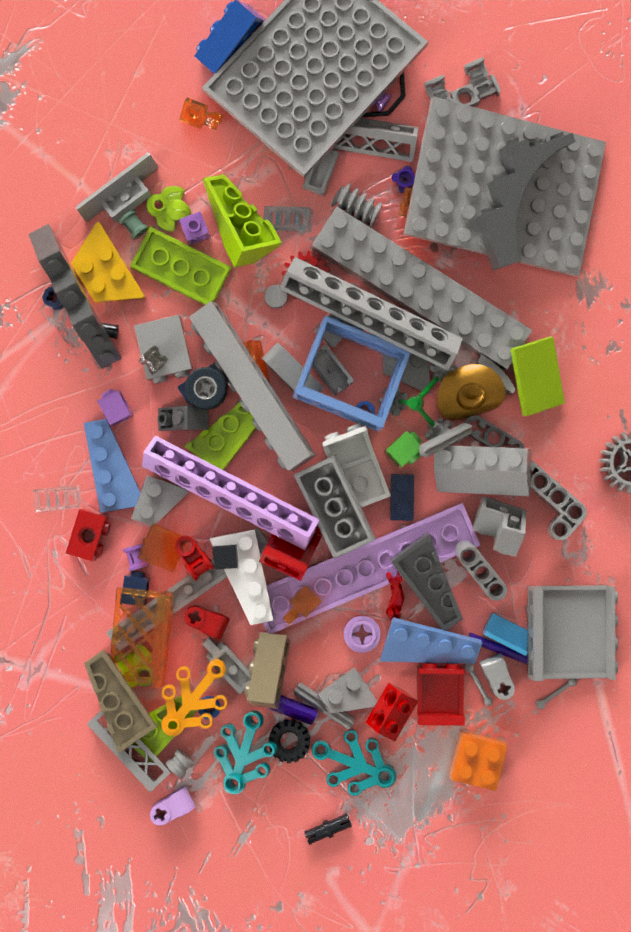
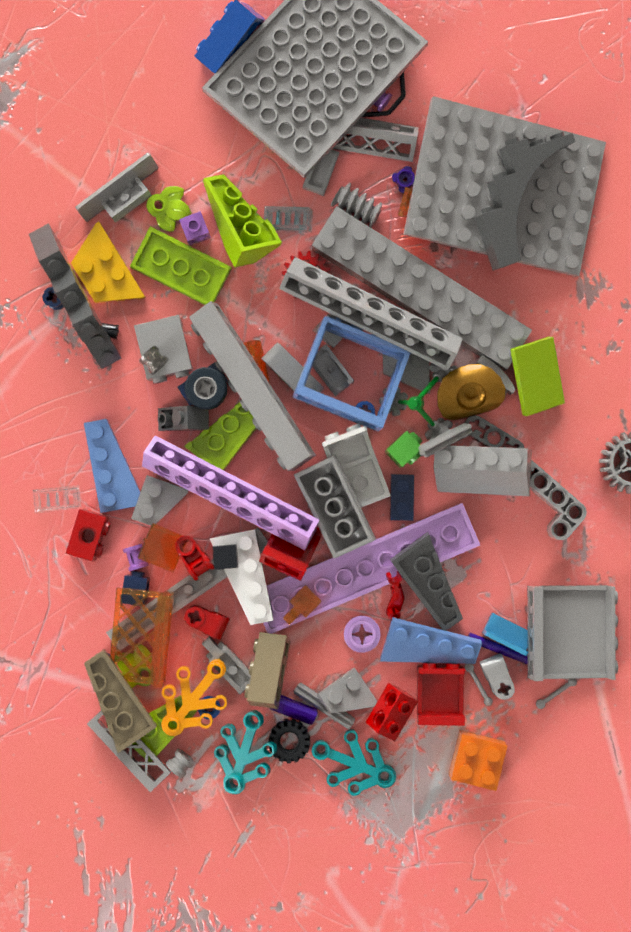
(114, 407): medium lavender brick -> none
(133, 224): sand green bush -> none
(176, 805): lavender piece -> none
(196, 115): clear orange plate -> none
(275, 297): light grey tile -> none
(328, 828): black pin -> none
(479, 78): light grey piece -> none
(488, 577): light grey beam -> none
(503, 523): light grey brick -> none

